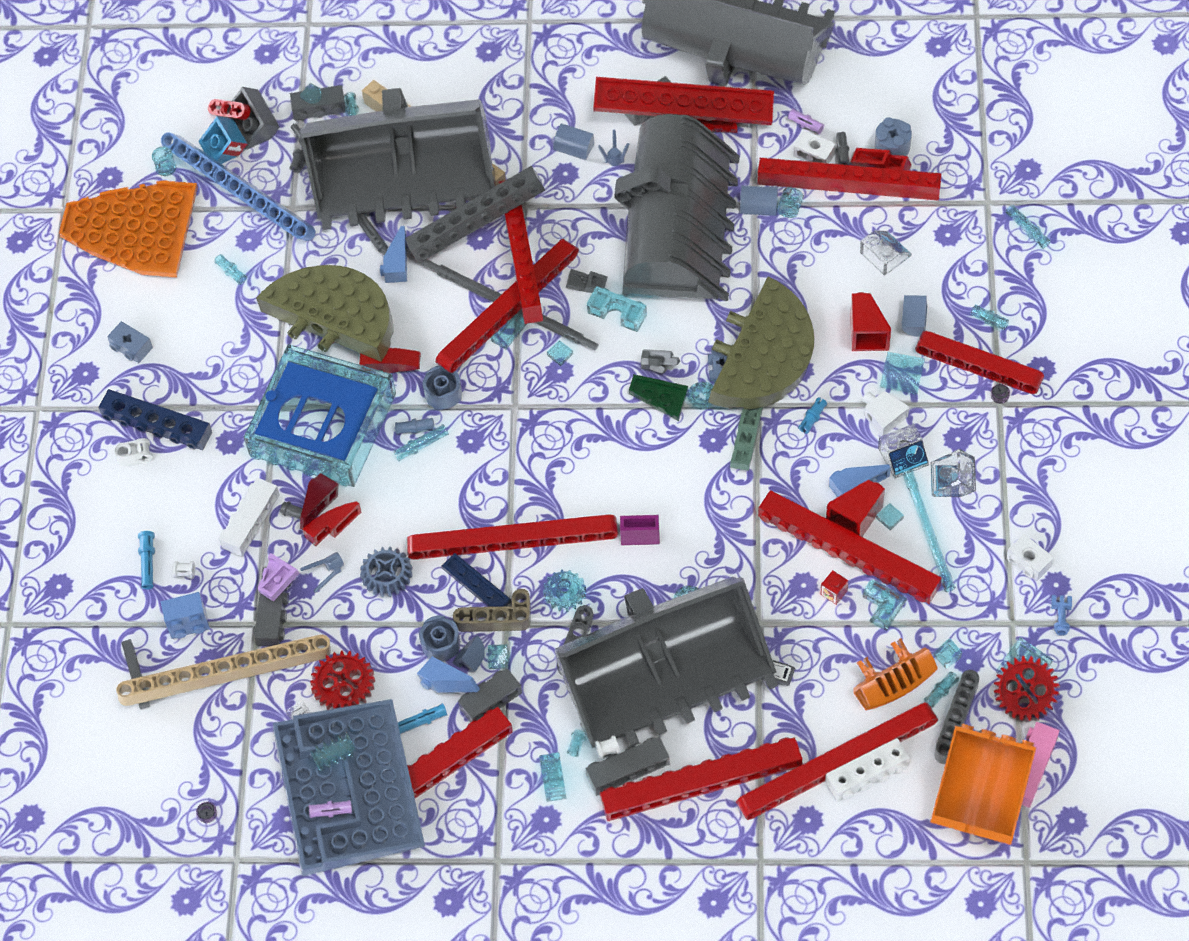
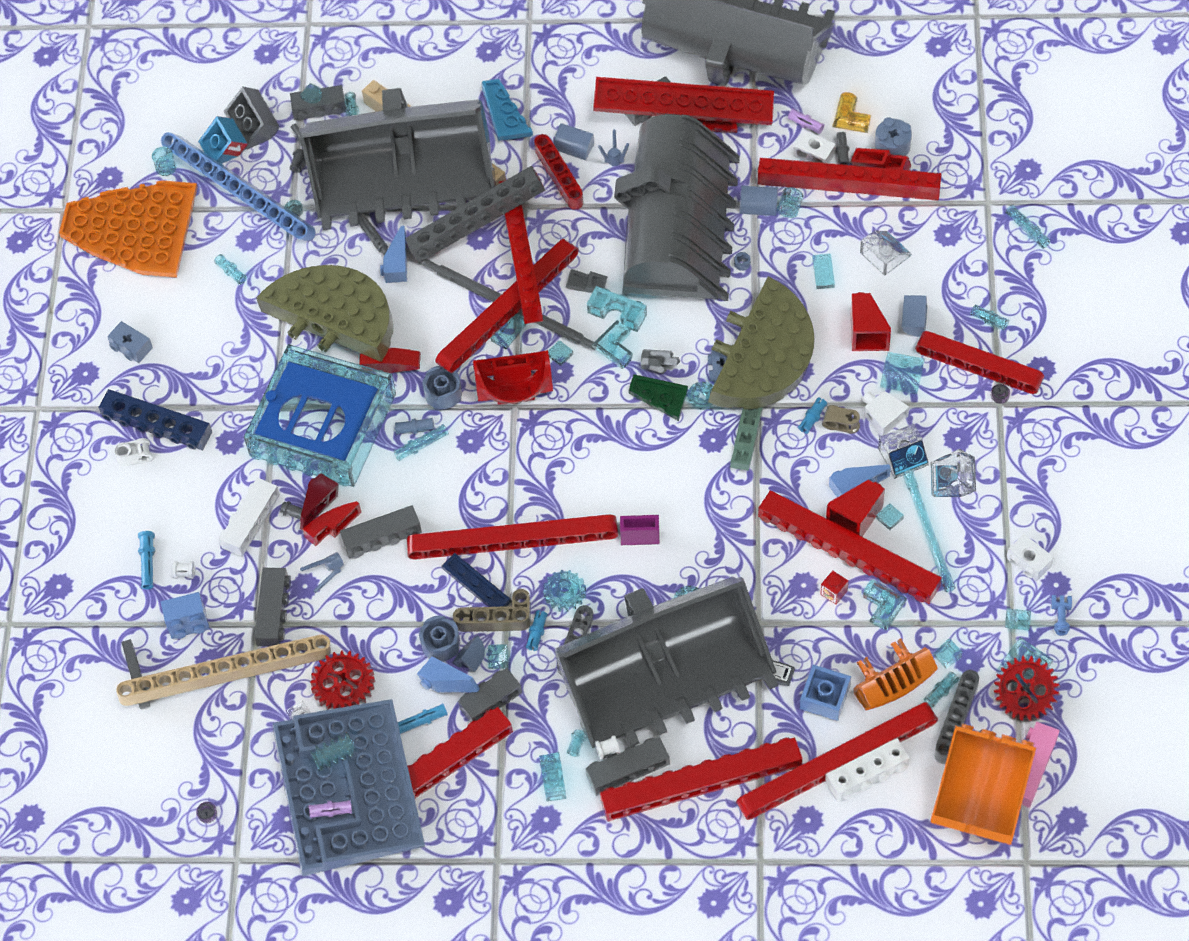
(235, 106): beam -> none
(276, 577): lavender wing -> none
(295, 206): none -> clear light blue tile
(380, 531): none -> dark grey brick
(385, 579): sand blue gear -> none
(503, 112): none -> dark azure wing
(513, 377): none -> red piece
(536, 630): none -> dark azure pin
(572, 192): none -> red beam
(610, 344): none -> clear light blue brick
(742, 266): none -> sand blue bush
(823, 271): none -> clear light blue tile
(825, 692): none -> medium blue brick
(840, 419): none -> dark tan piece
(846, 116): none -> clear yellow brick
(1018, 619): none -> clear light blue slope

